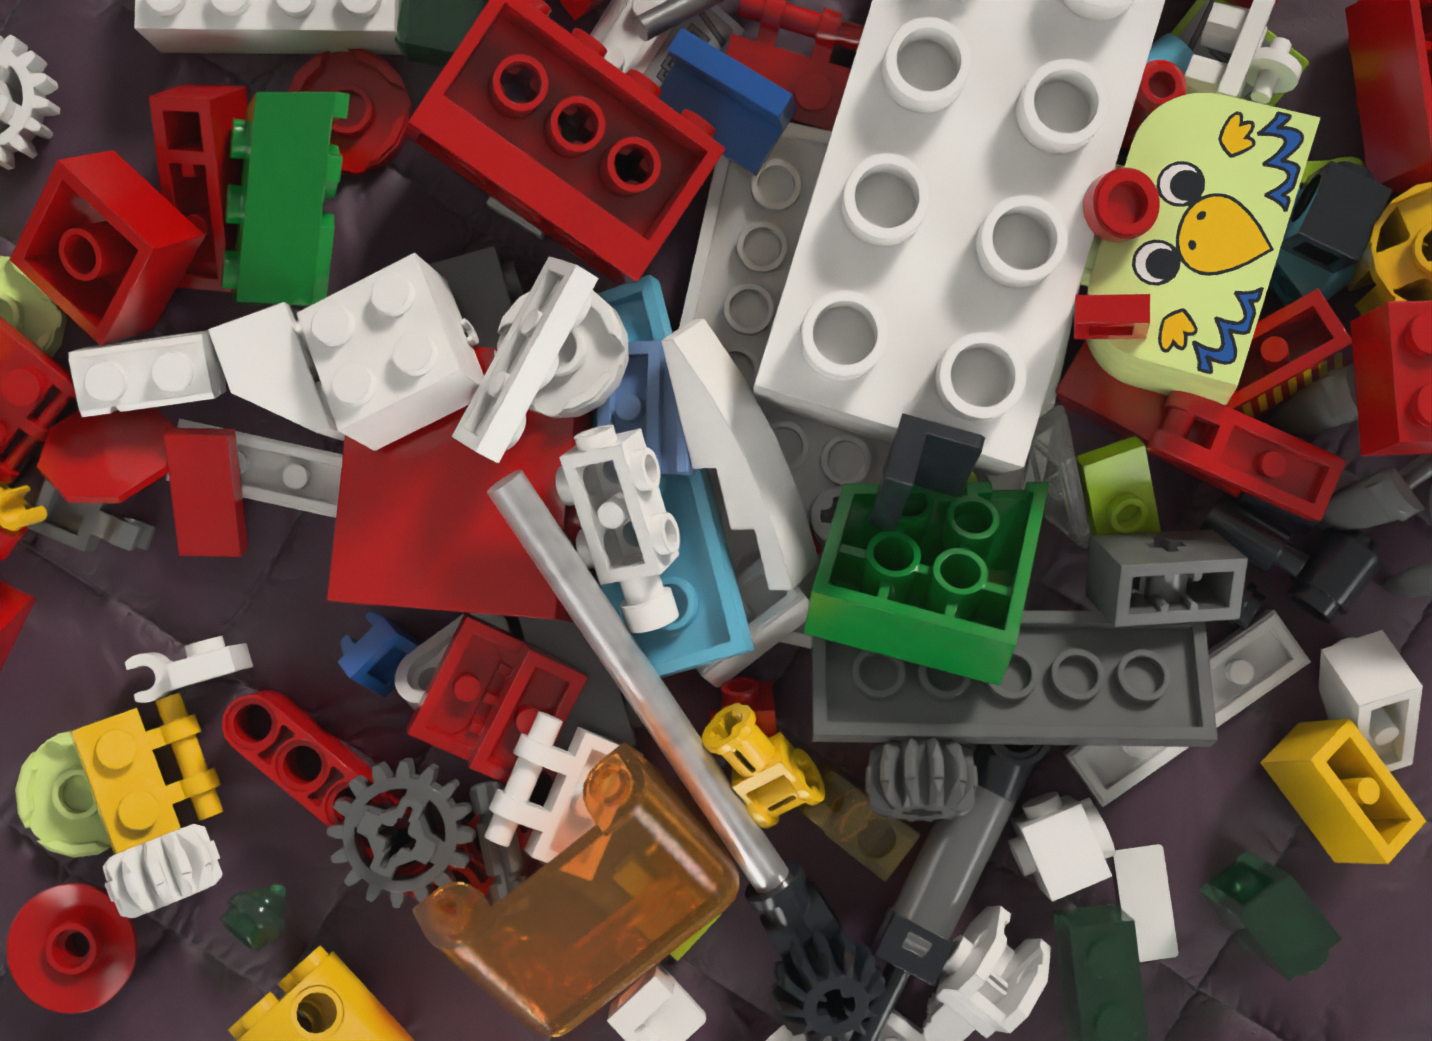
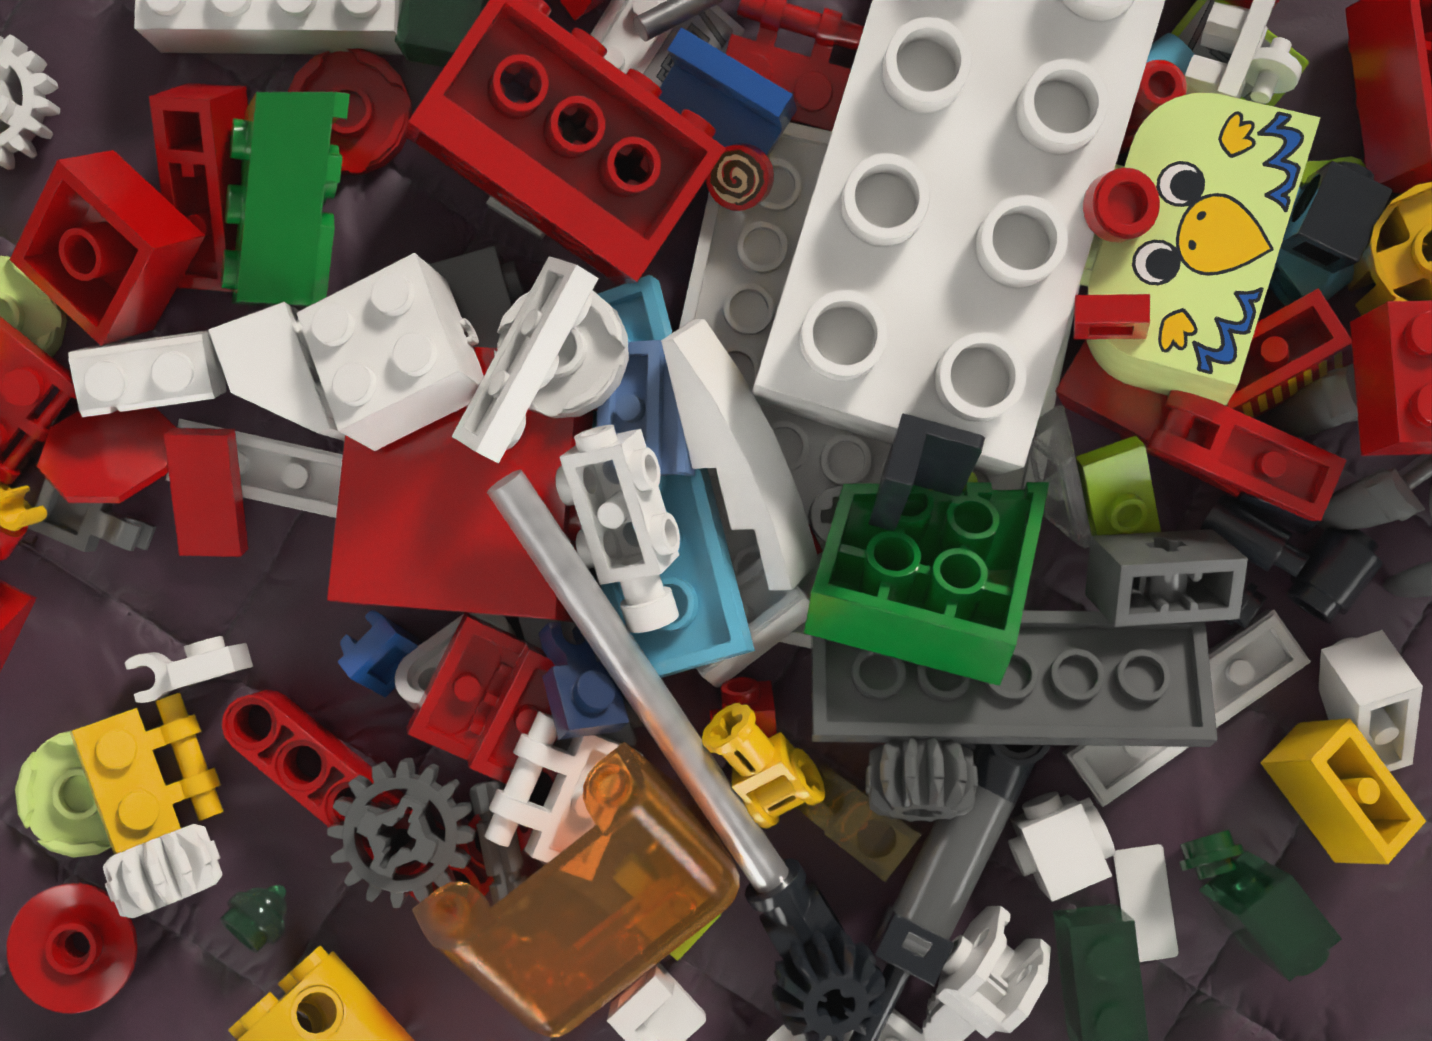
(579, 688): none -> dark blue plate
(741, 177): none -> tile
(1210, 854): none -> dark green plate

